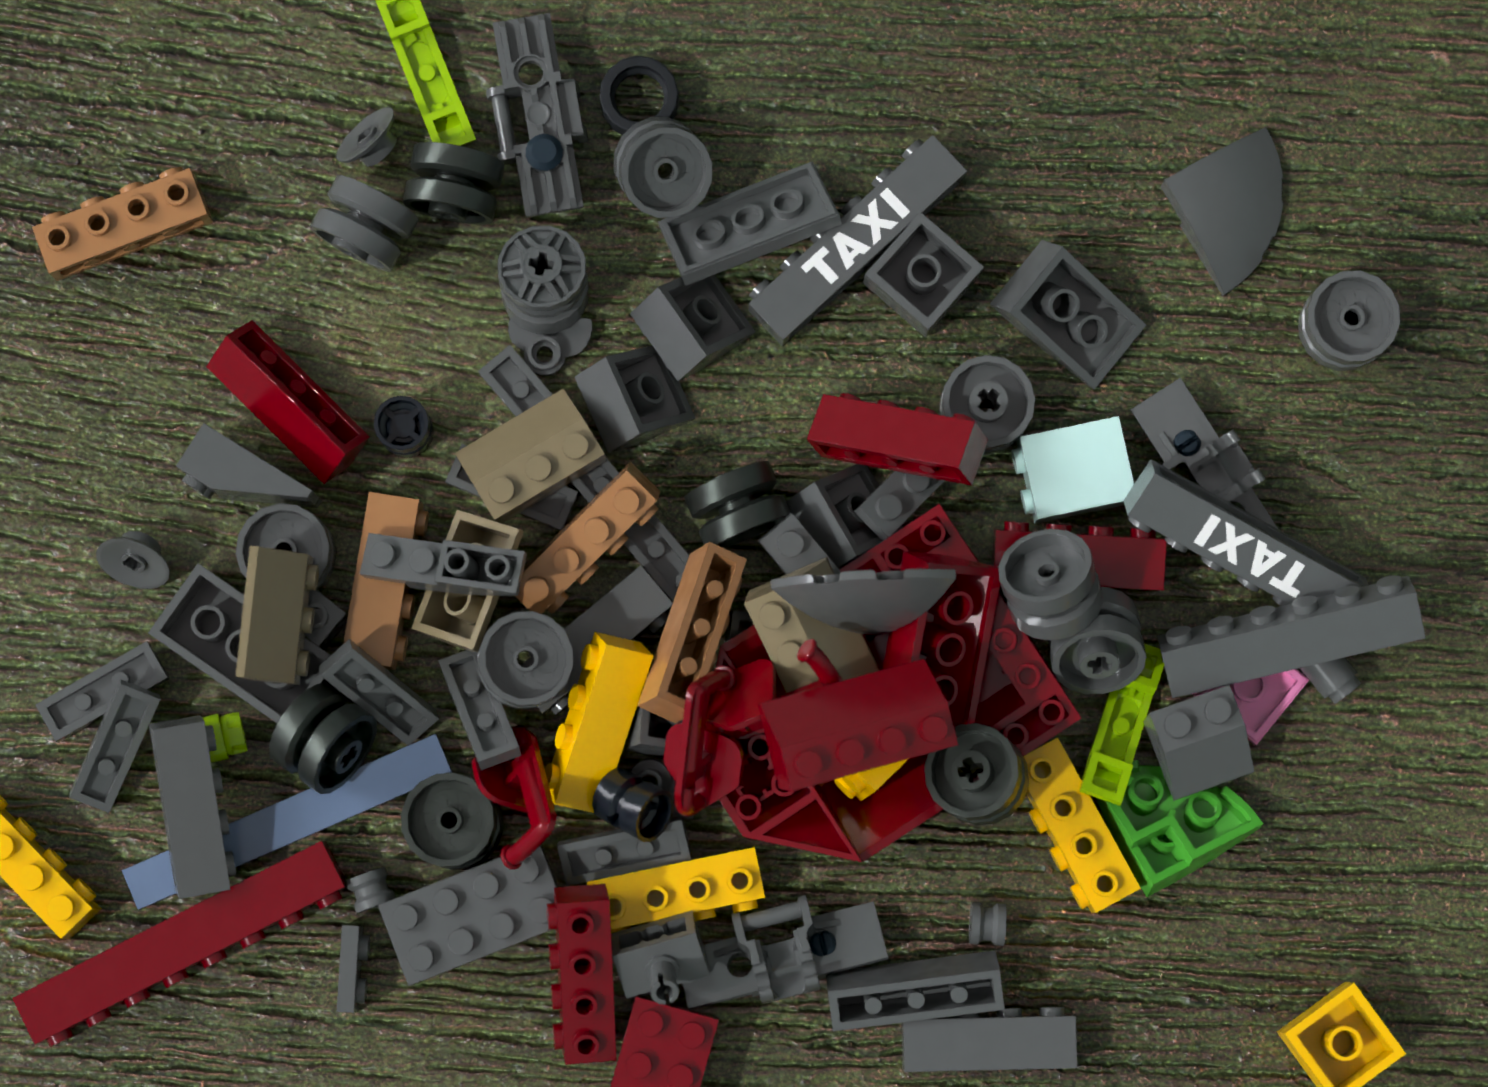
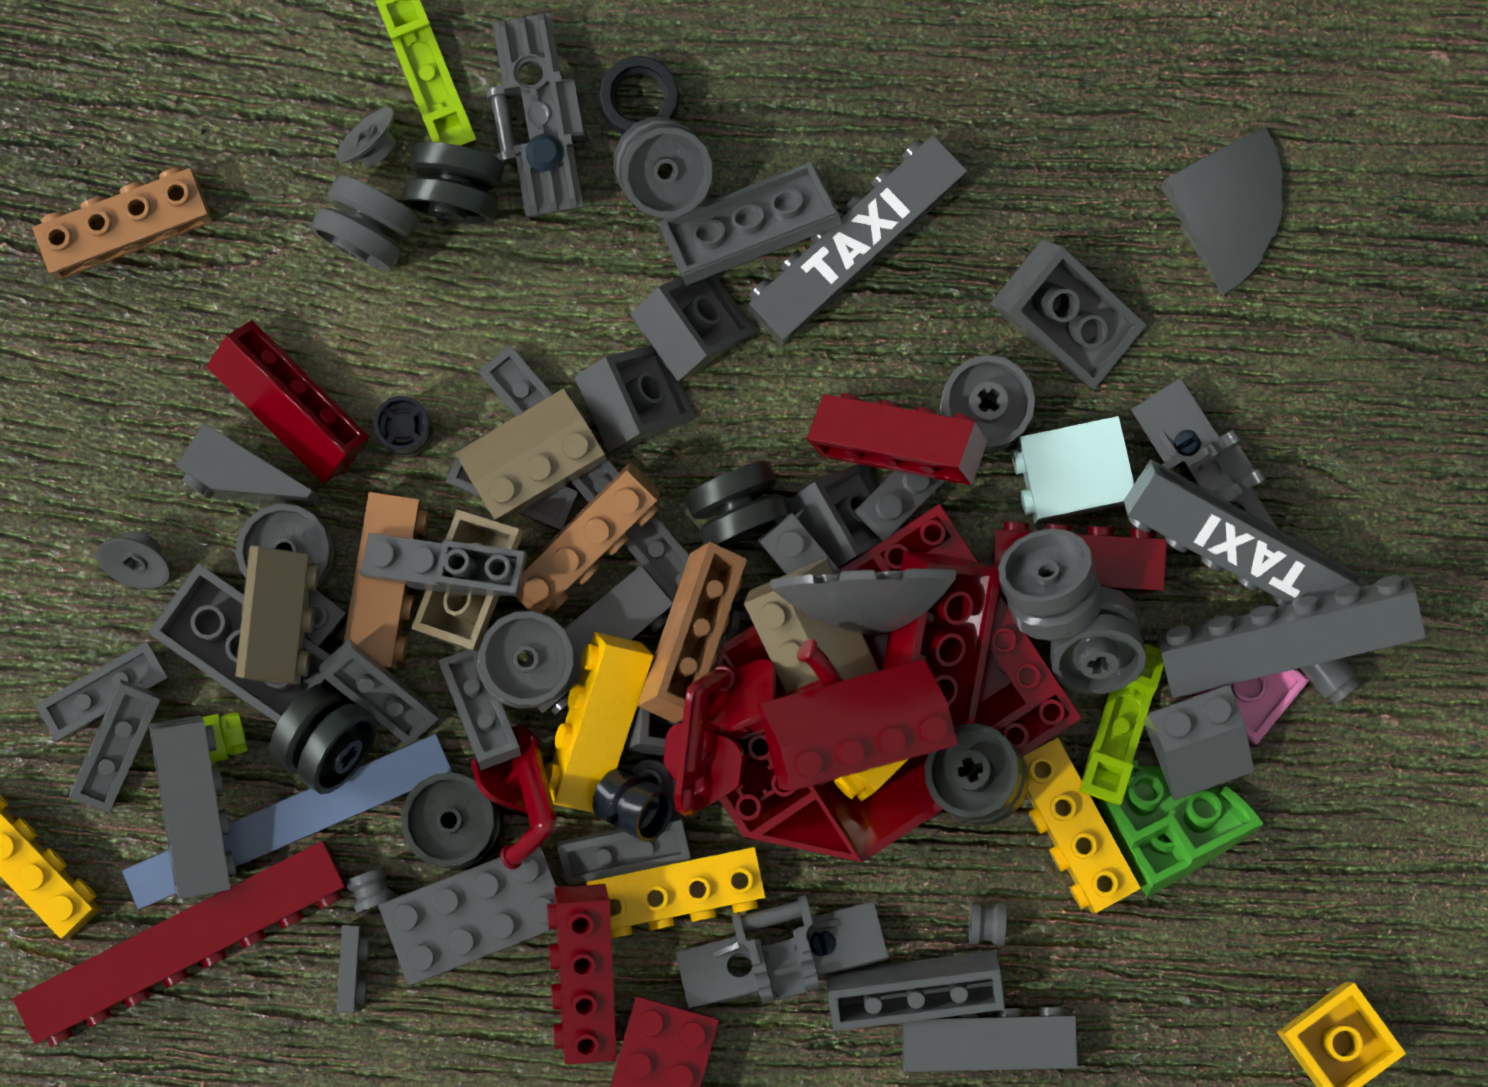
(548, 300): dark grey wheel -> none
(562, 344): dark grey plate -> none
(659, 957): dark grey brick -> none
(923, 274): dark grey brick -> none
(1366, 302): dark grey wheel -> none

